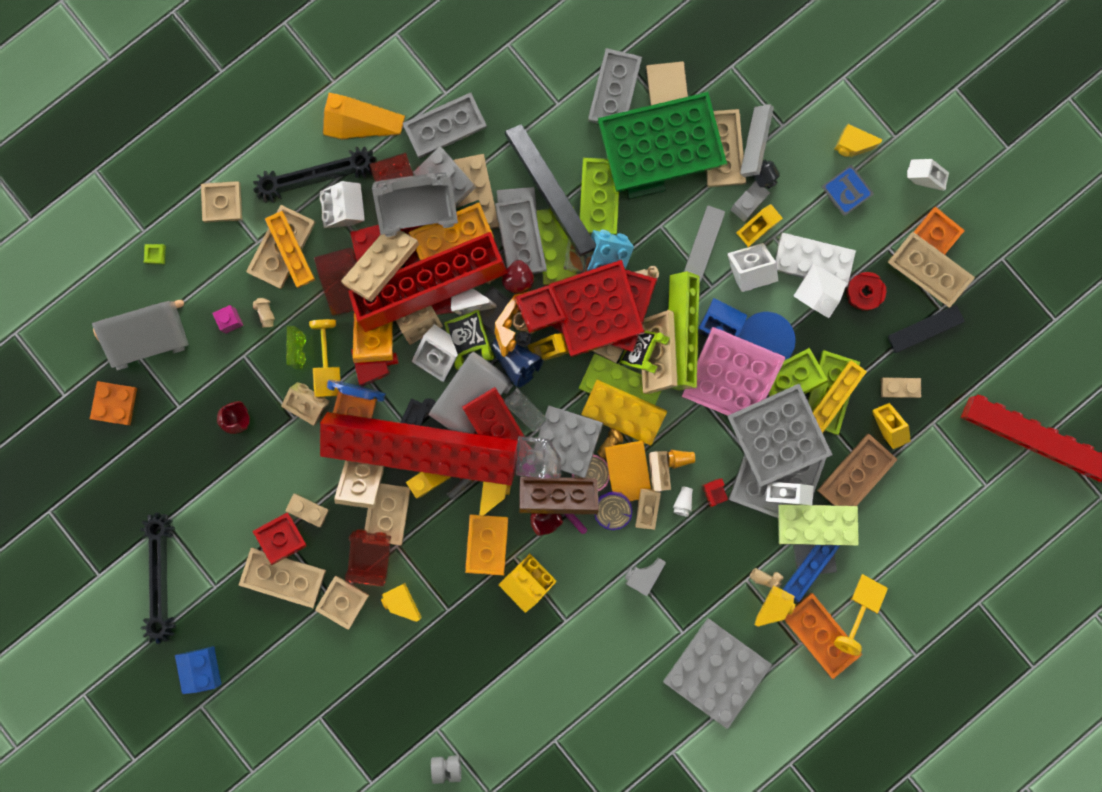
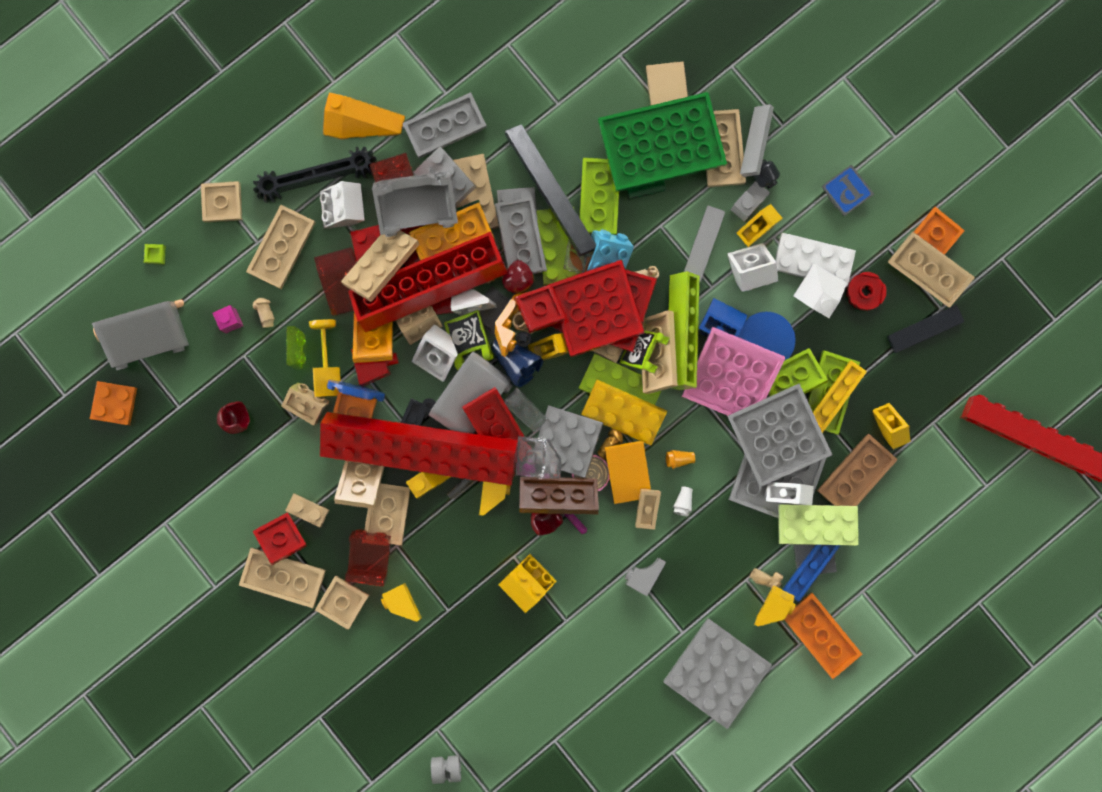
(158, 578): black arm -> none
(198, 670): blue slope -> none
(290, 249): light orange plate -> none
(486, 545): light orange tile -> none
(614, 84): light grey plate -> none
(614, 511): dark tan tile -> none
(659, 471): tan bracket -> none
(715, 492): red panel -> none
(855, 142): yellow slope -> none
(869, 595): yellow piece -> none
(901, 387): tan plate -> none
(928, 174): white slope -> none

